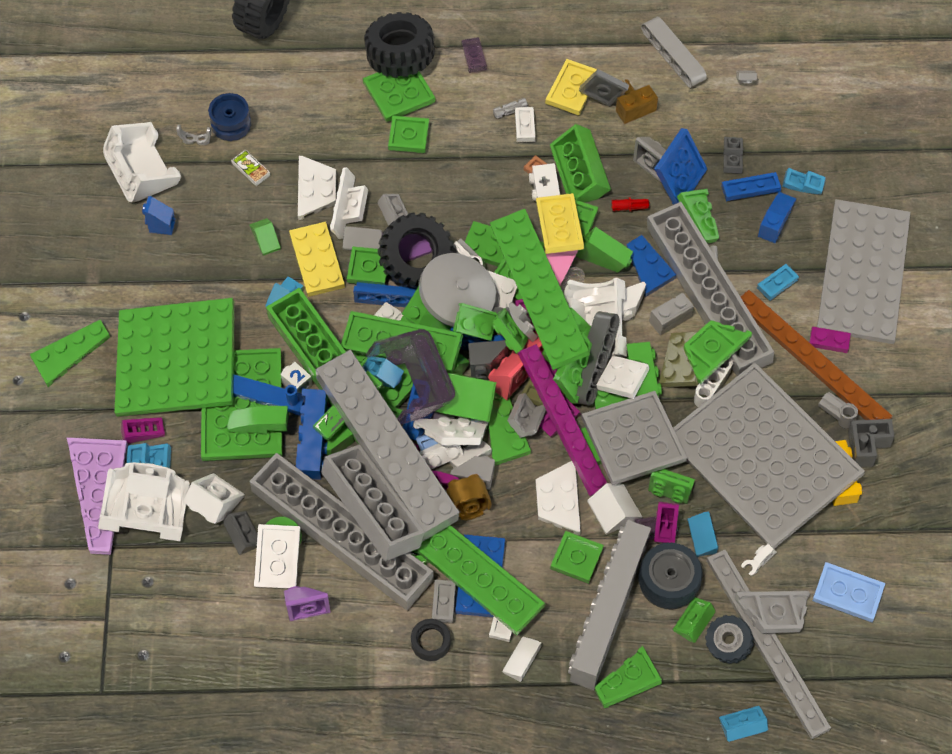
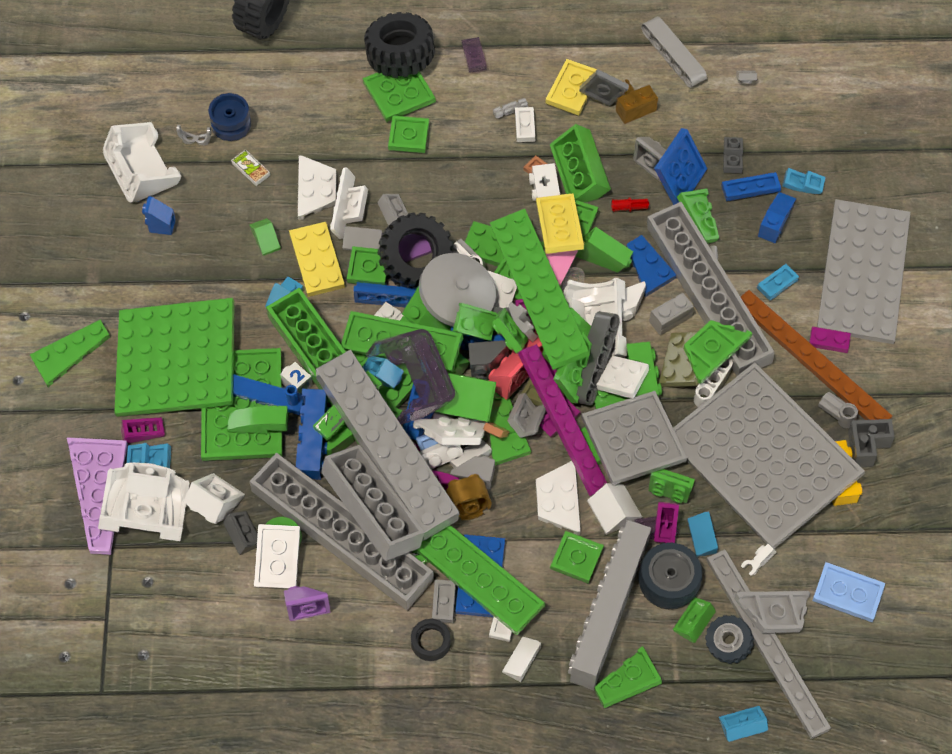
(496, 430): none -> nougat tile

